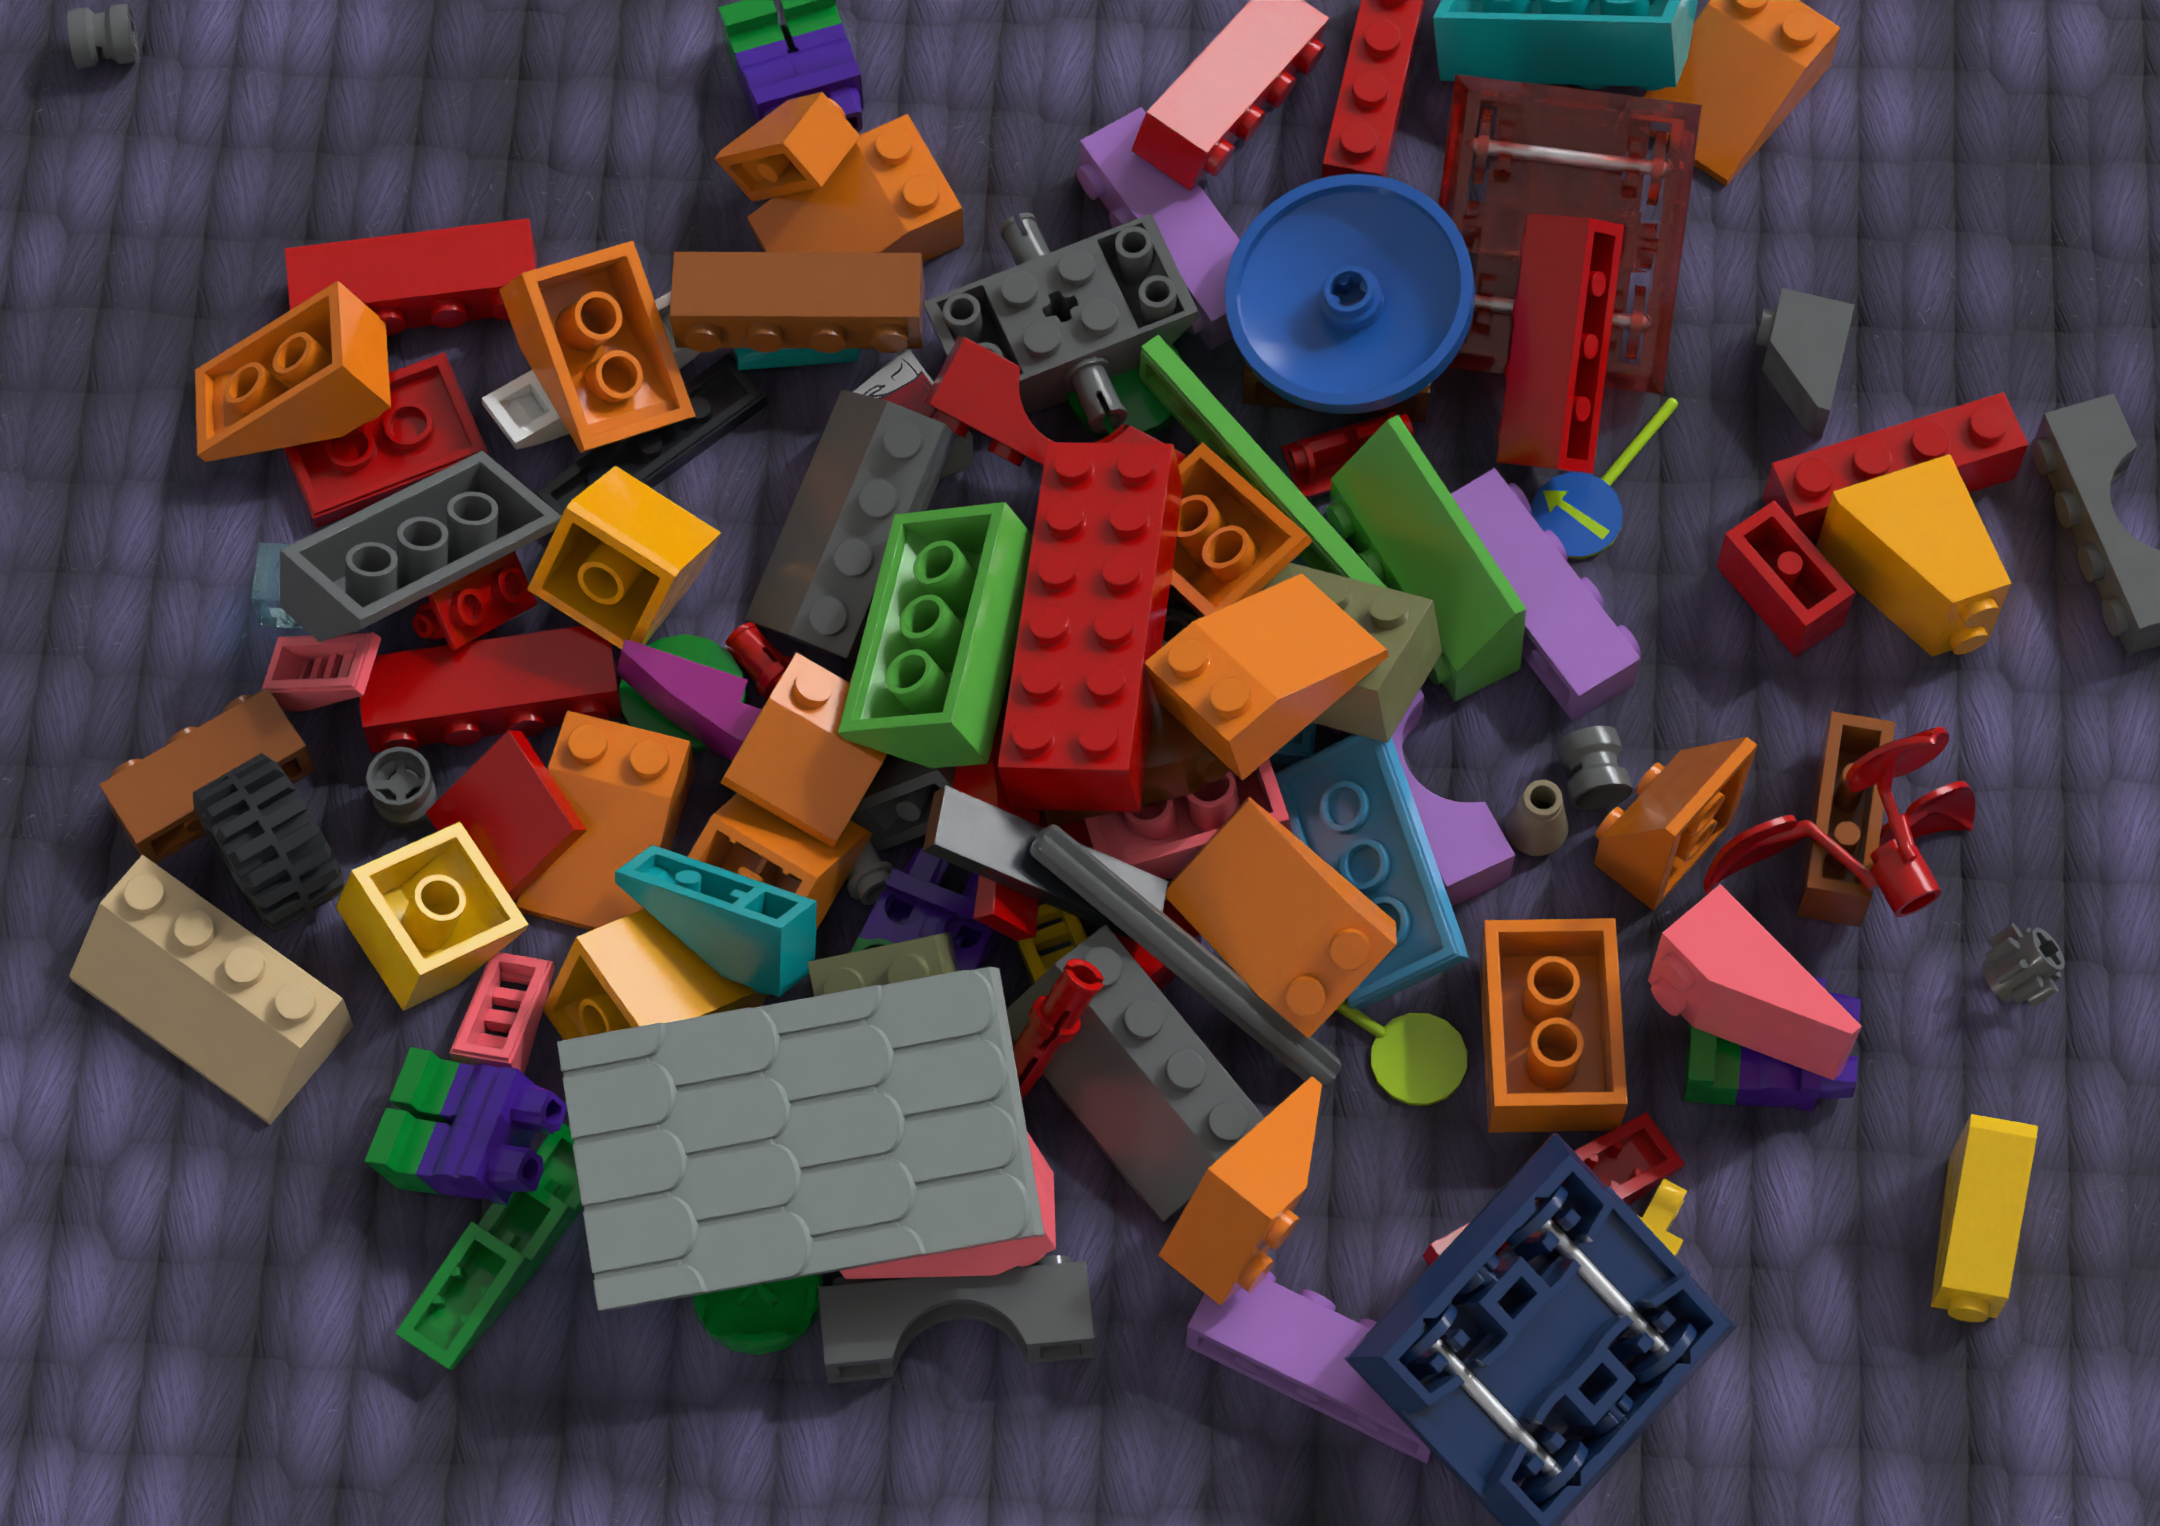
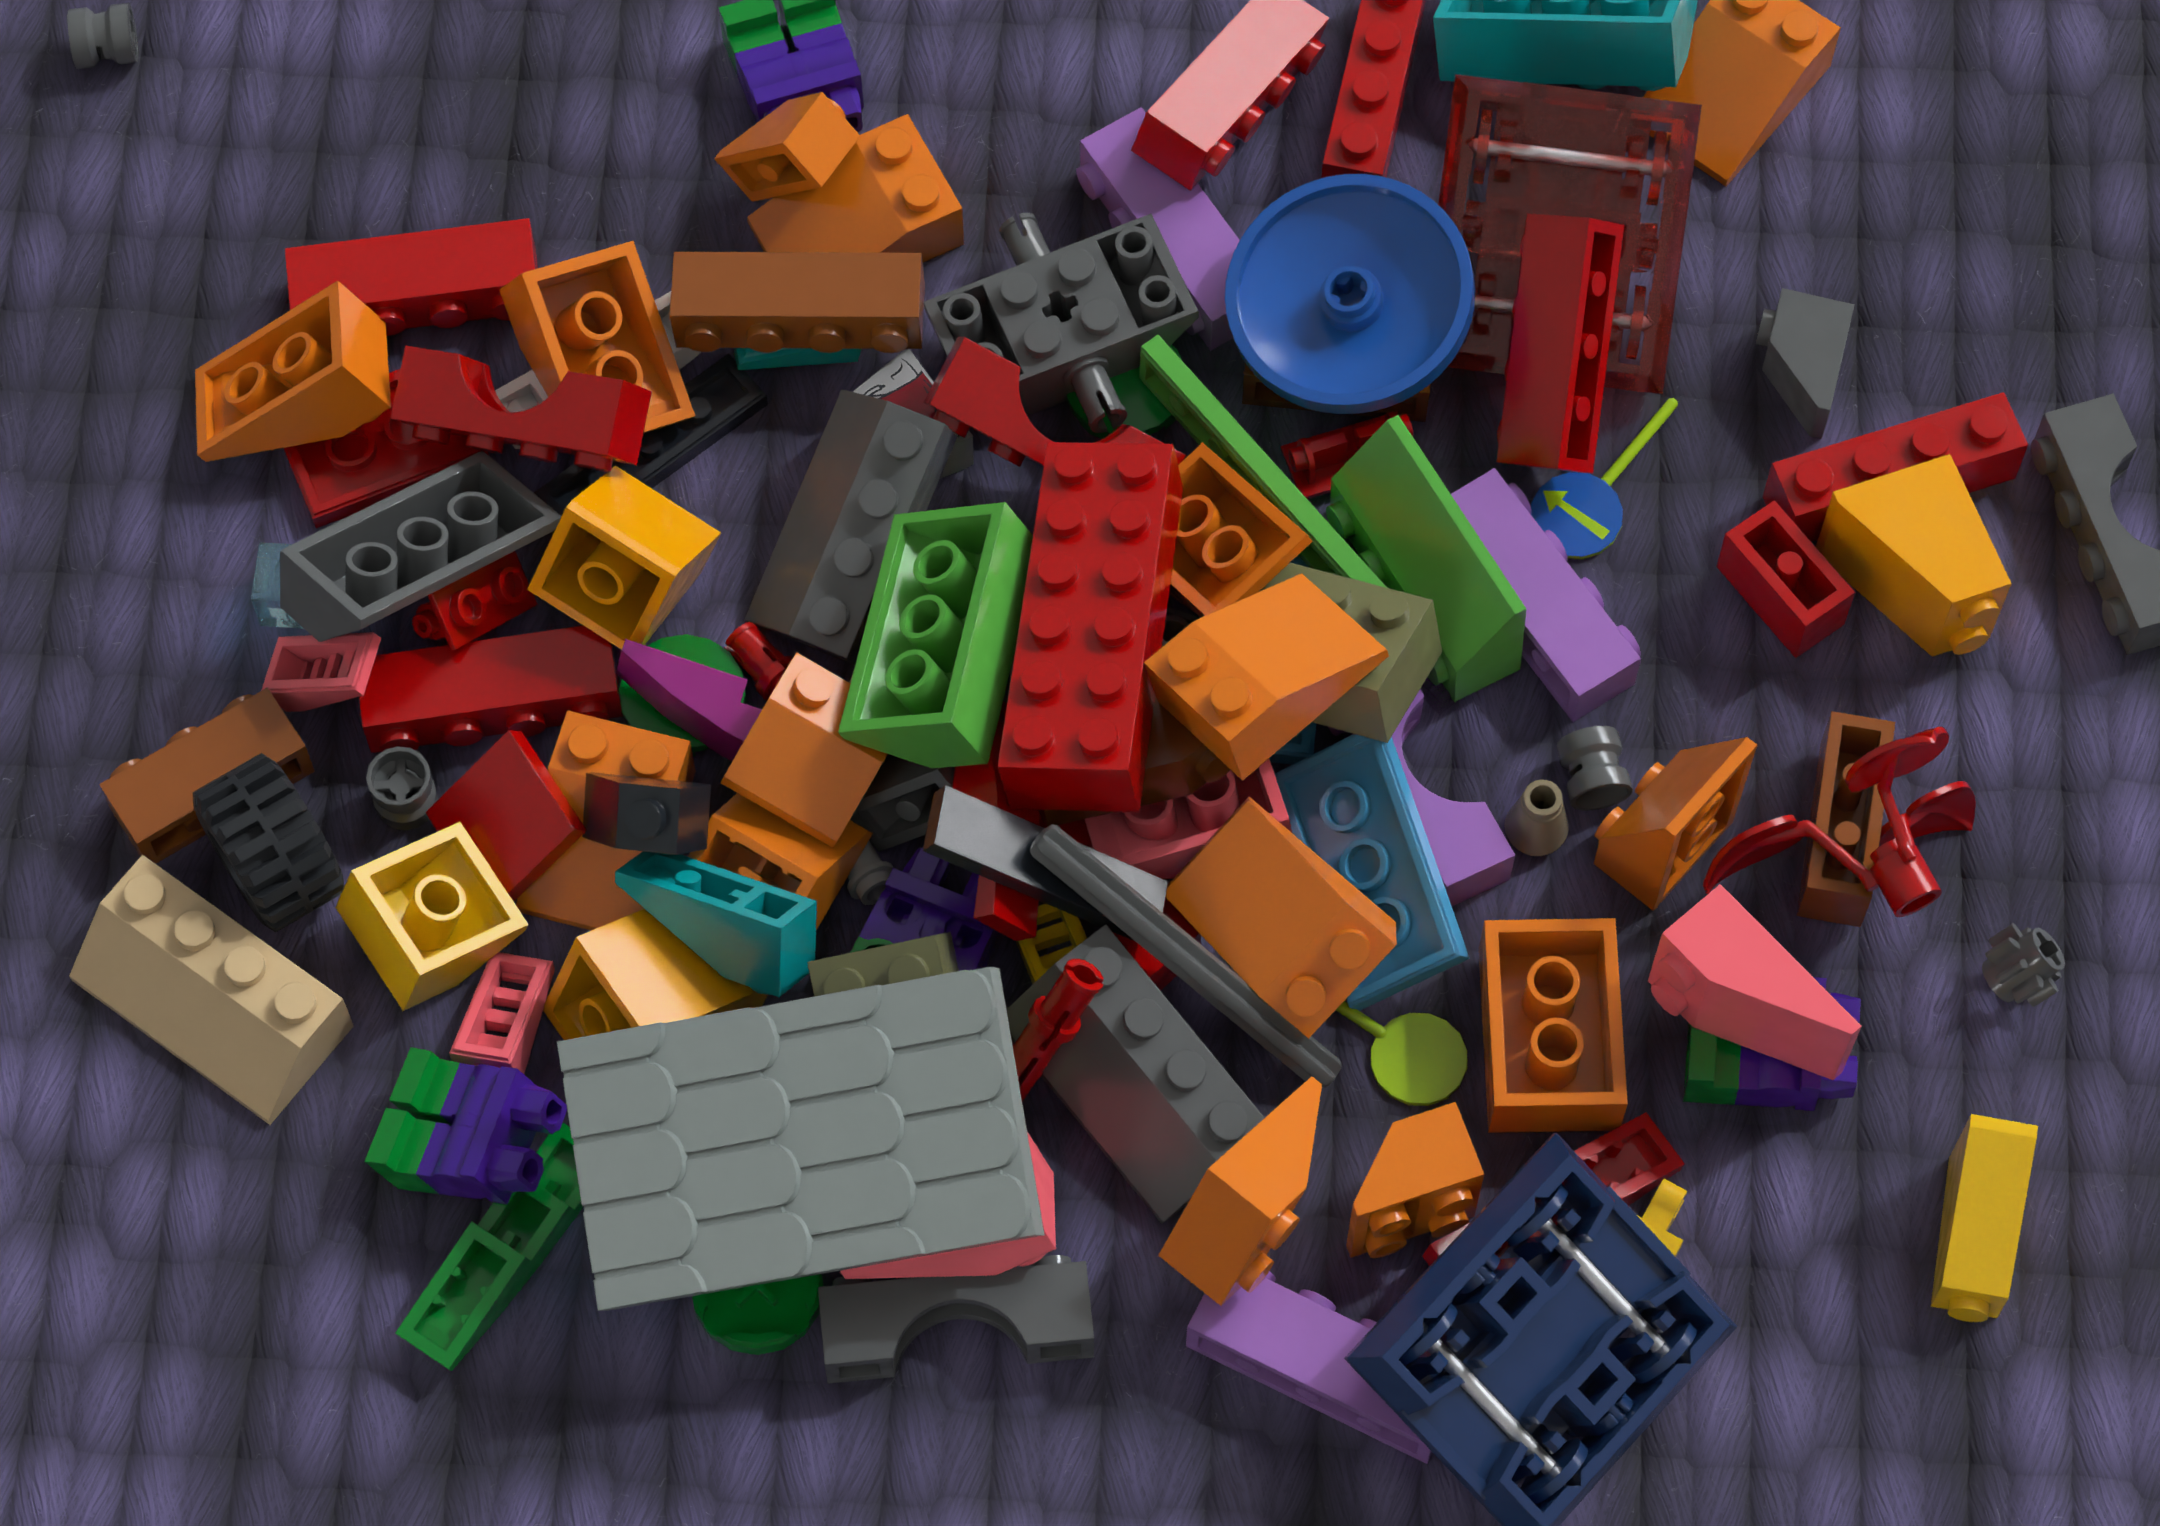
(585, 416): none -> red arch
(646, 813): none -> black slope
(1417, 1184): none -> orange slope

